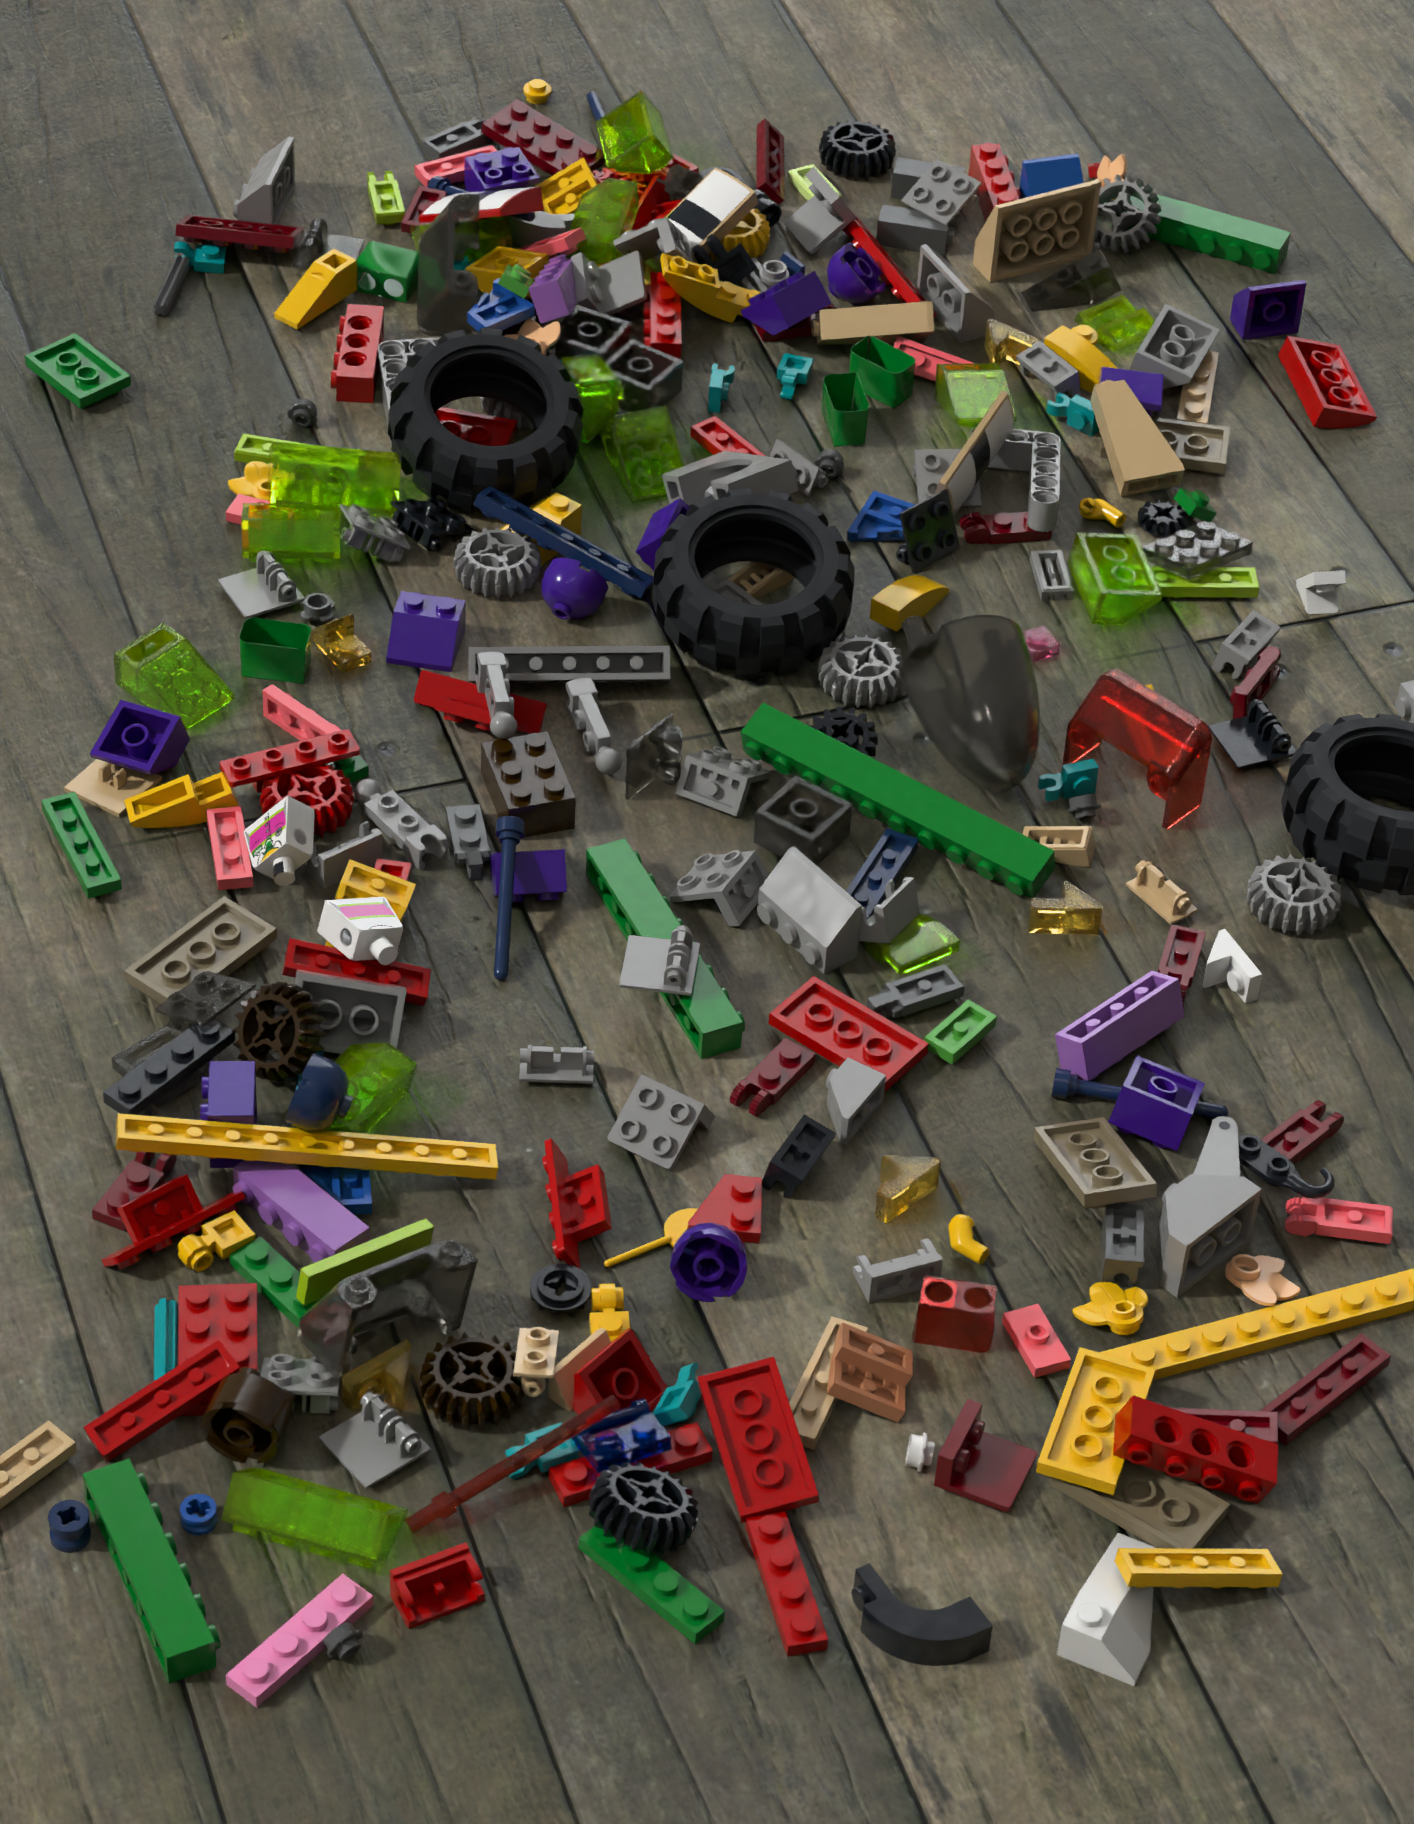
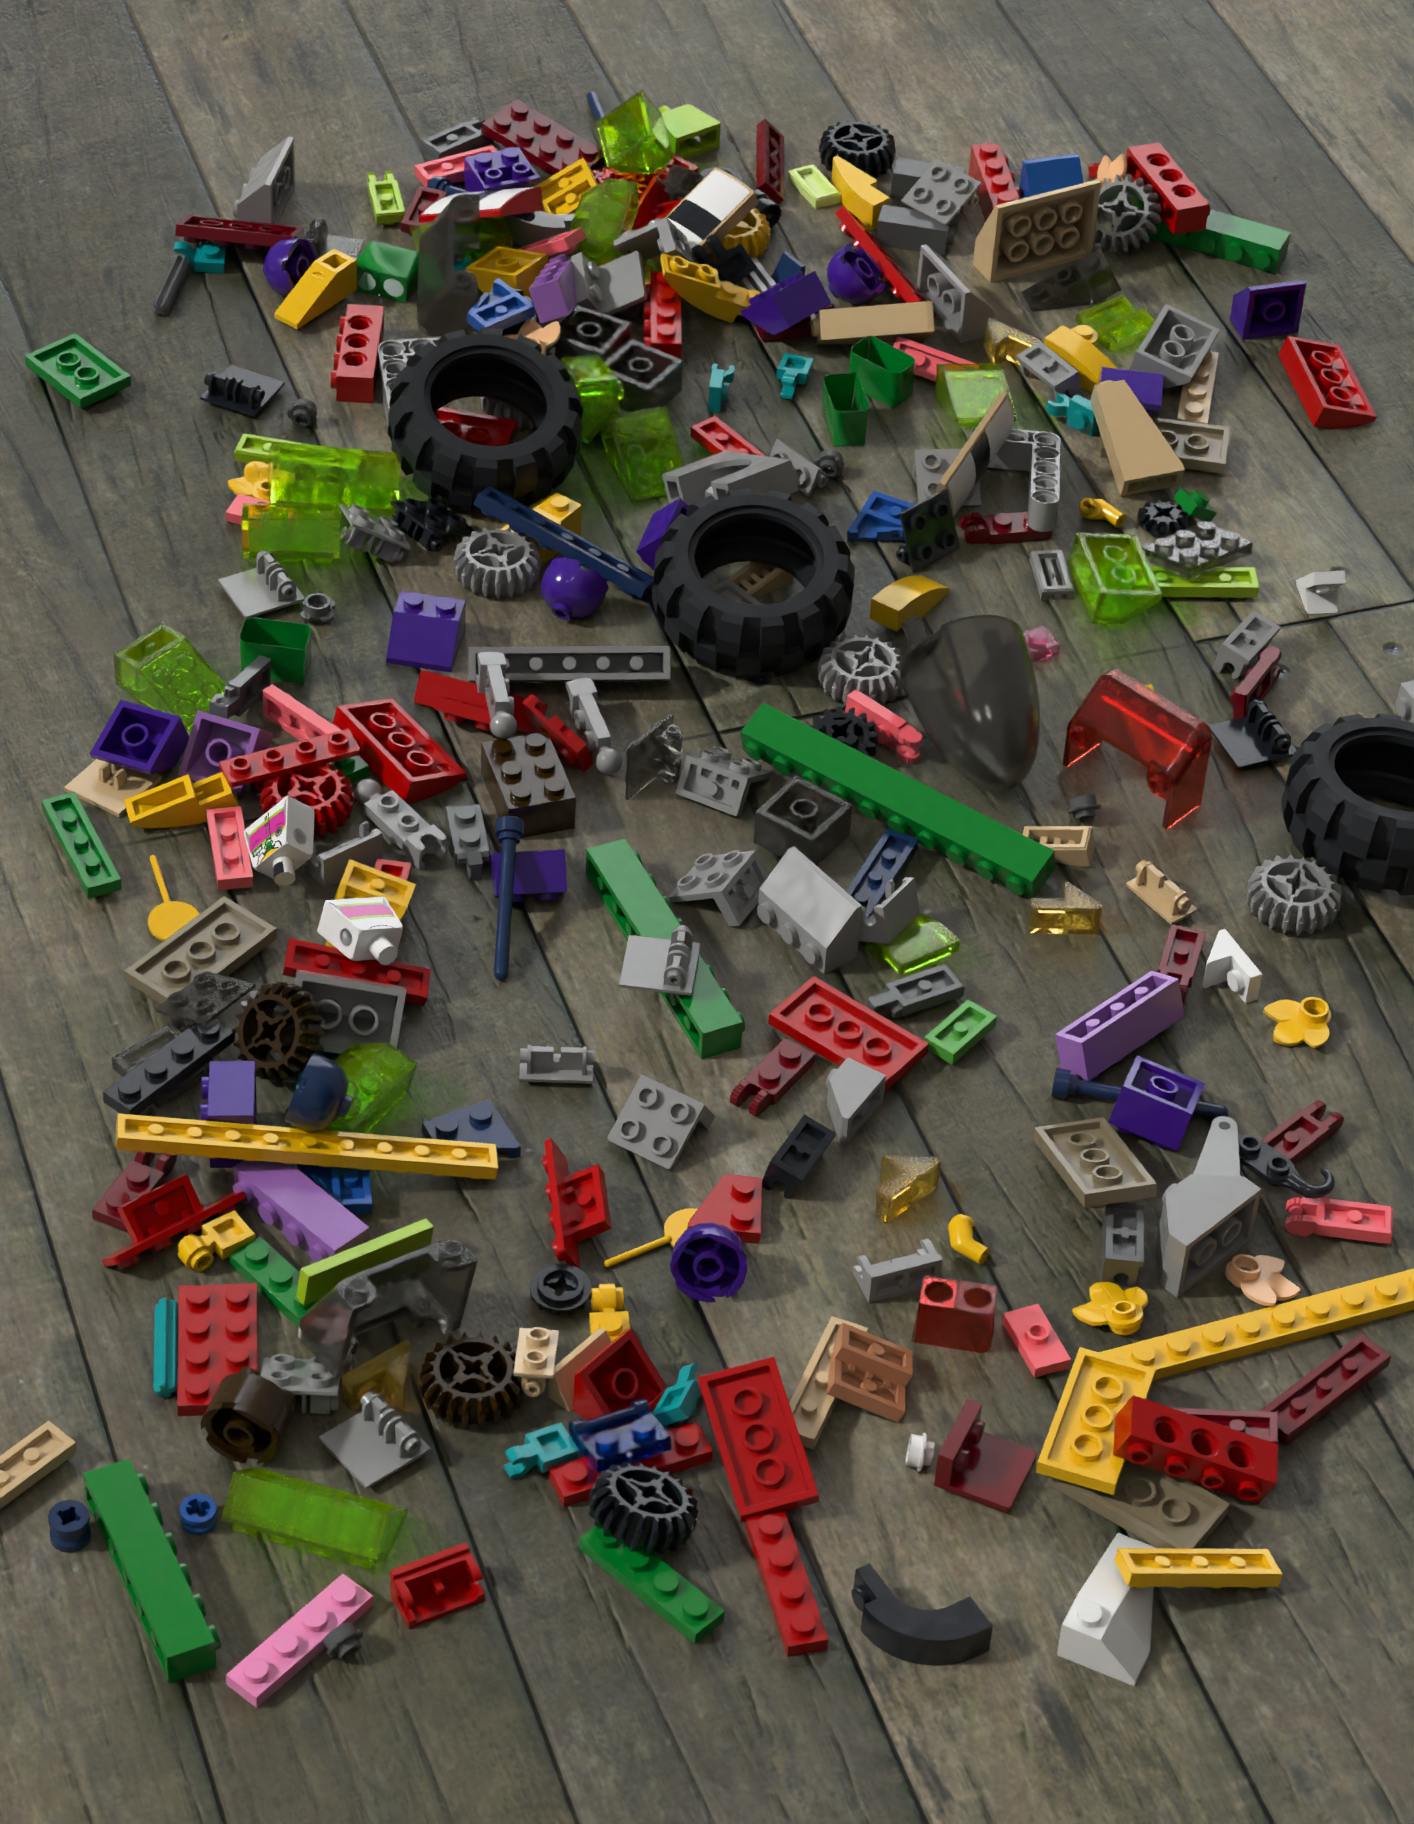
(161, 1401): red plate -> none
(170, 915): none -> yellow piece
(218, 740): none -> medium lavender slope
(240, 390): none -> black hinge
(243, 689): none -> dark grey hinge
(288, 263): none -> dark purple cylinder
(341, 644): clear yellow slope -> none
(399, 749): none -> red slope
(445, 1504): clear red bar -> none
(474, 1124): none -> dark blue wing
(516, 280): bright green plate -> none
(537, 91): yellow plate -> none
(568, 745): none -> red wing
(690, 130): none -> lime torso
(773, 272): light grey plate -> none
(820, 216): light grey bracket -> none
(858, 192): none -> yellow slope
(890, 728): none -> coral hinge
(1073, 781): teal plate -> none
(1180, 201): none -> red brick
(1300, 1021): none -> yellow plate

